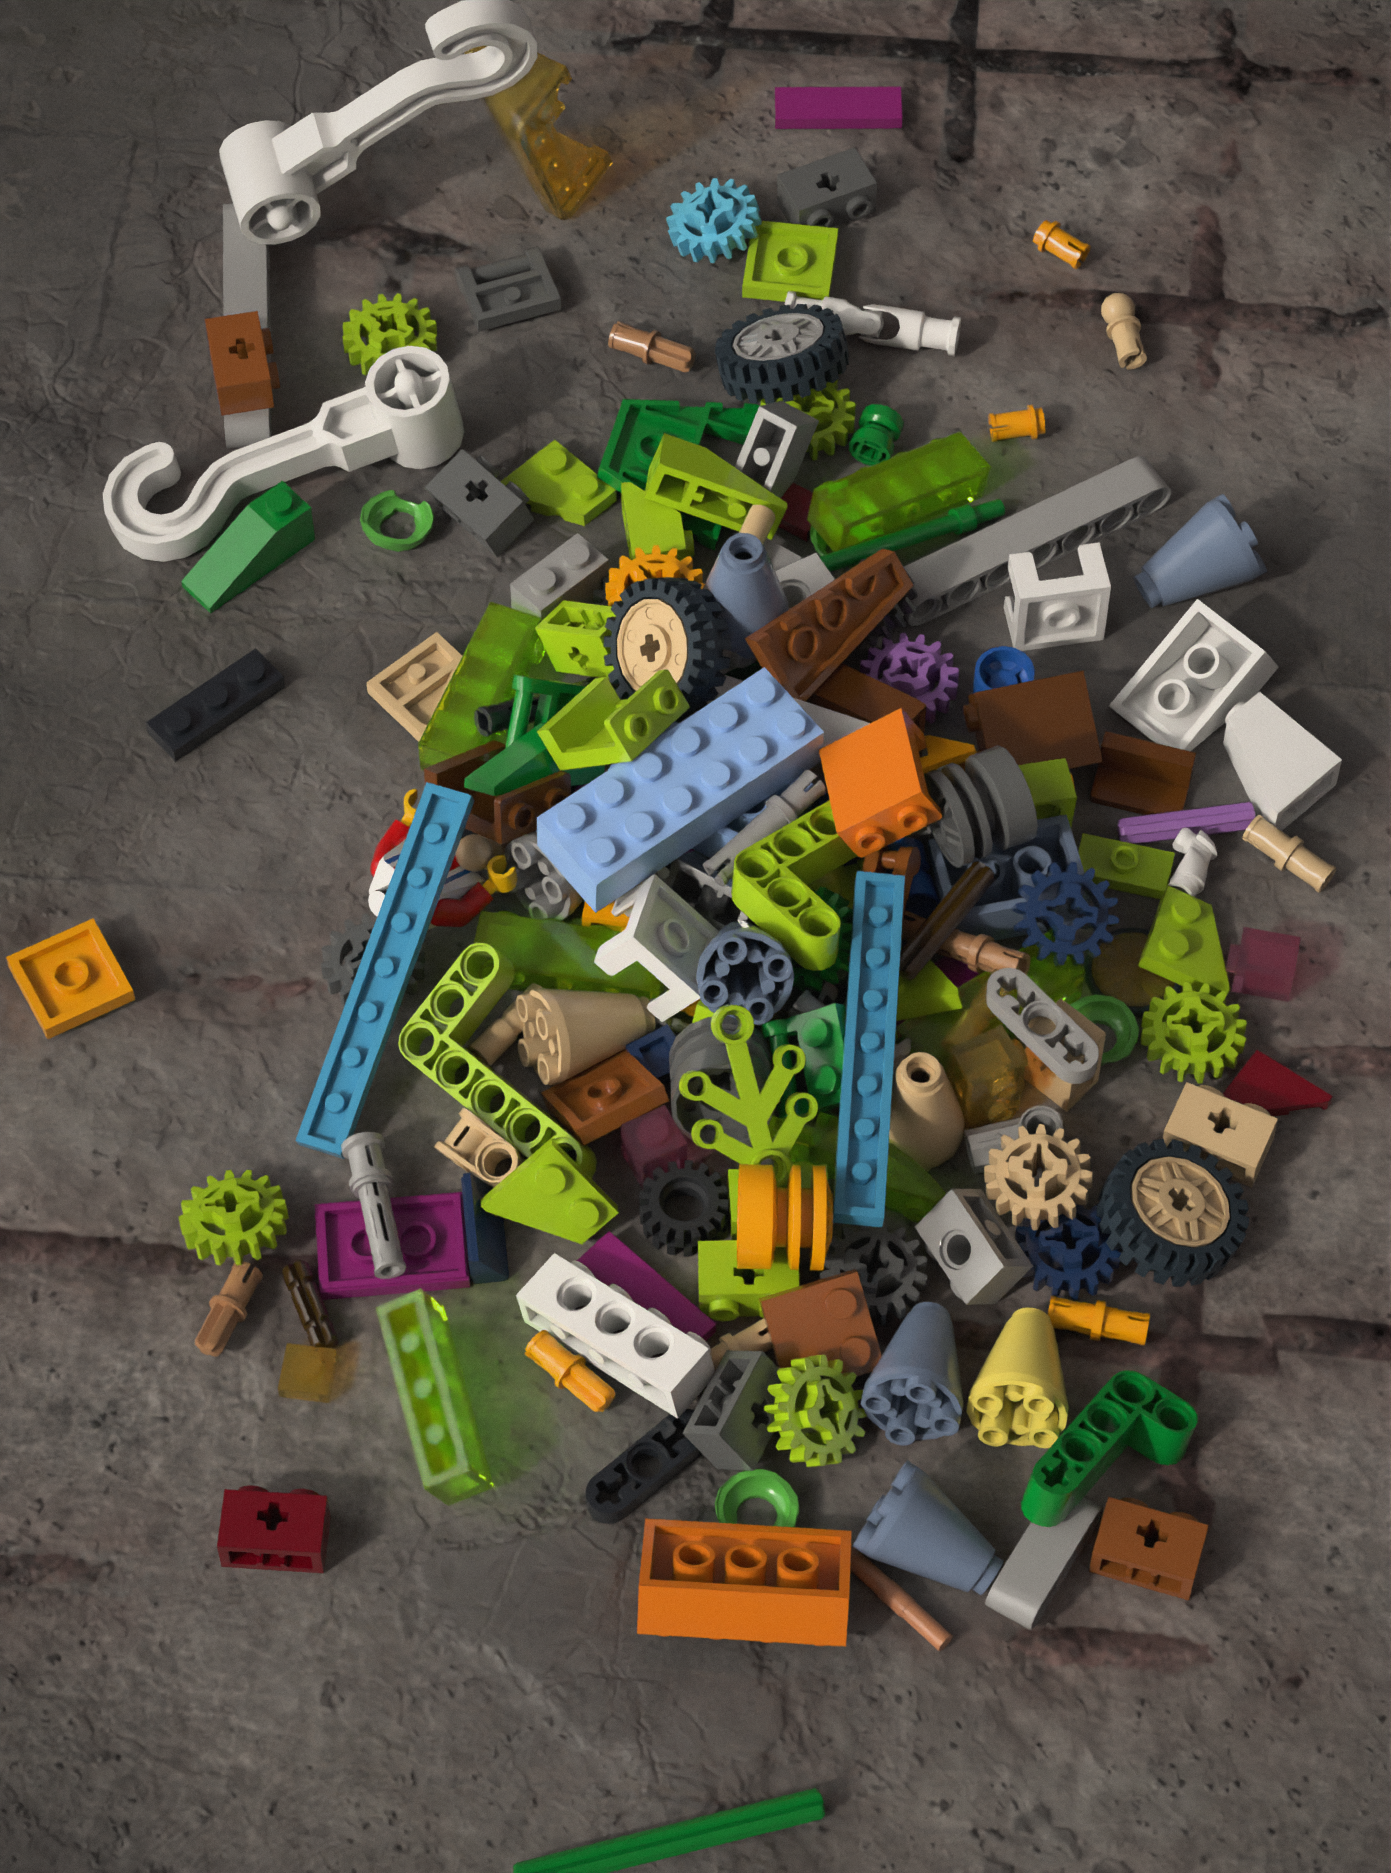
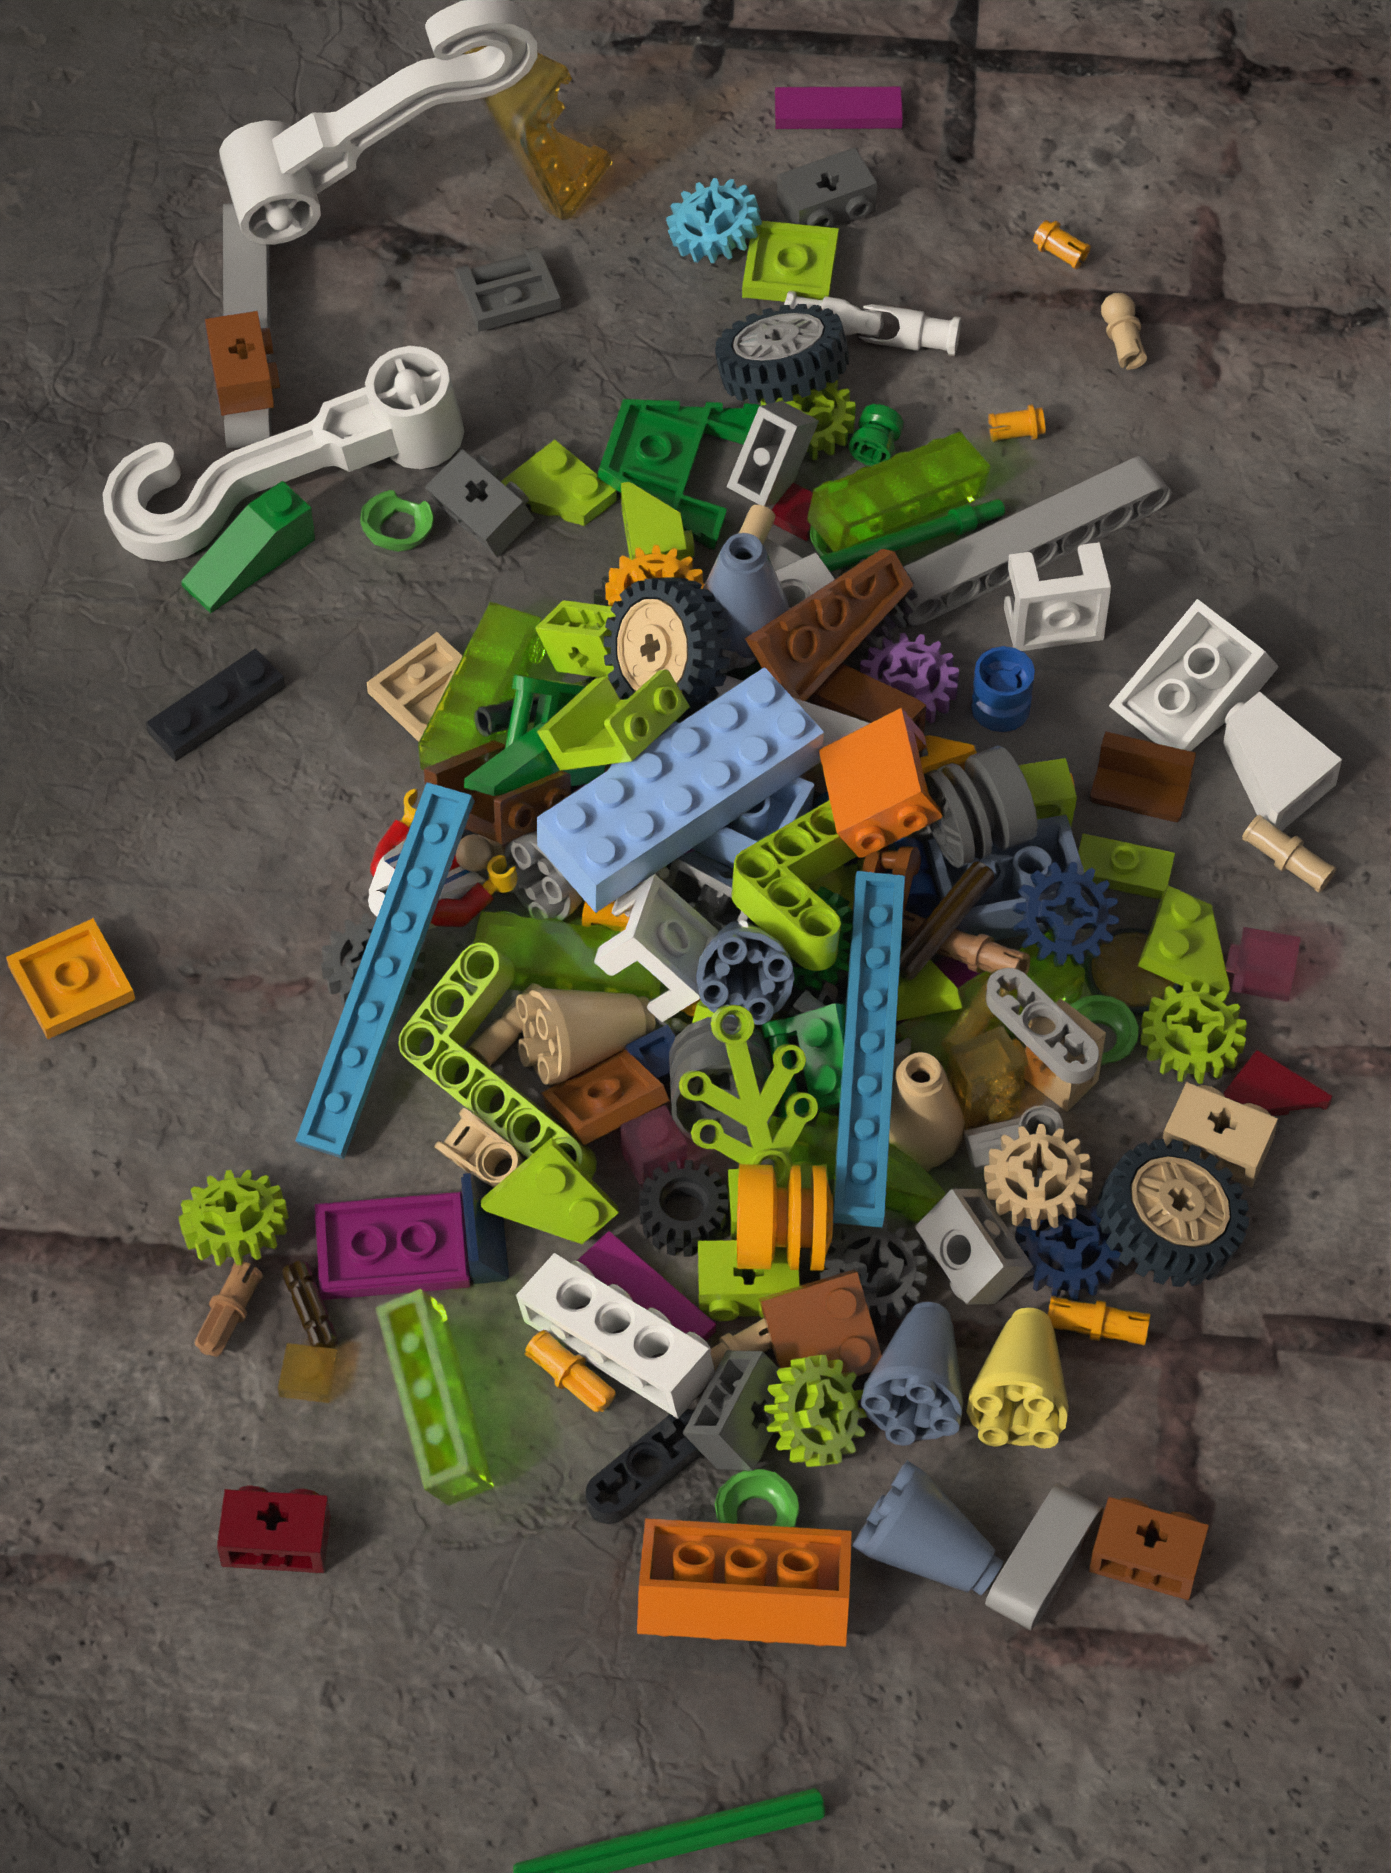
(371, 1185): light grey pin -> none
(386, 327): lime gear -> none
(564, 574): light grey brick -> none
(651, 347): medium nougat axle -> none
(706, 485): lime slope -> none
(779, 812): light grey pin -> none
(899, 1600): nougat piece -> none
(1037, 720): reddish brown panel -> none
(1123, 1414): green beam -> none
(1168, 824): medium lavender axle -> none
(1192, 870): white arm -> none
(1201, 557): sand blue cone -> none

